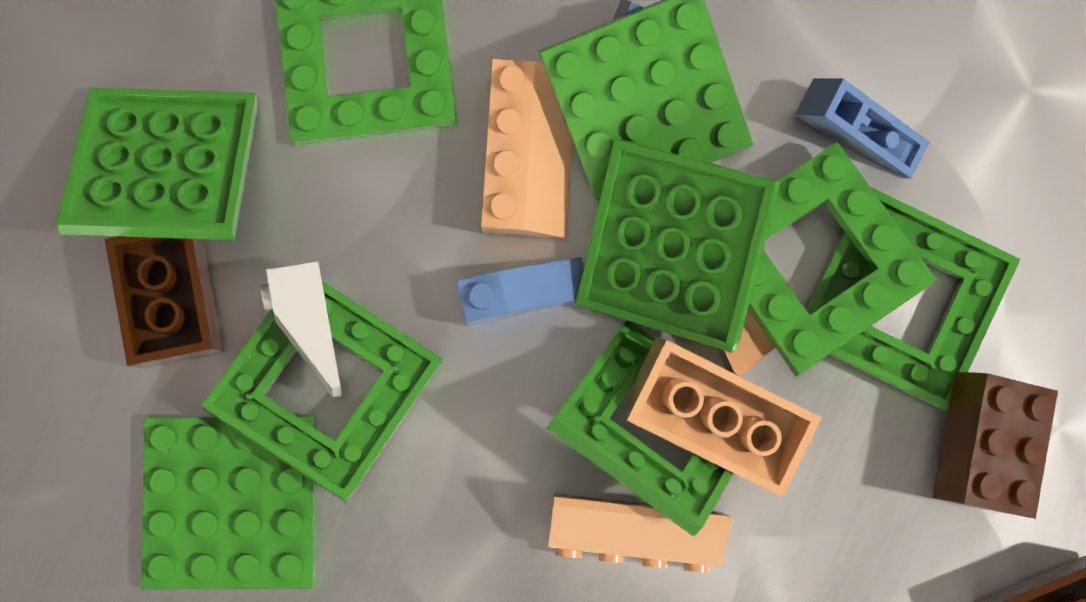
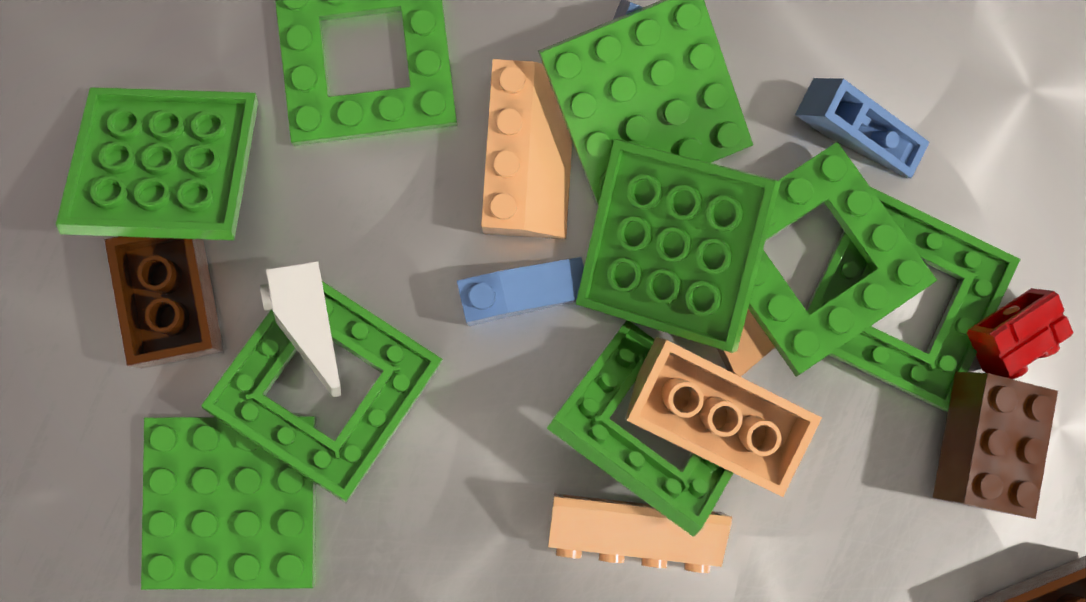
(1020, 333): none -> red brick

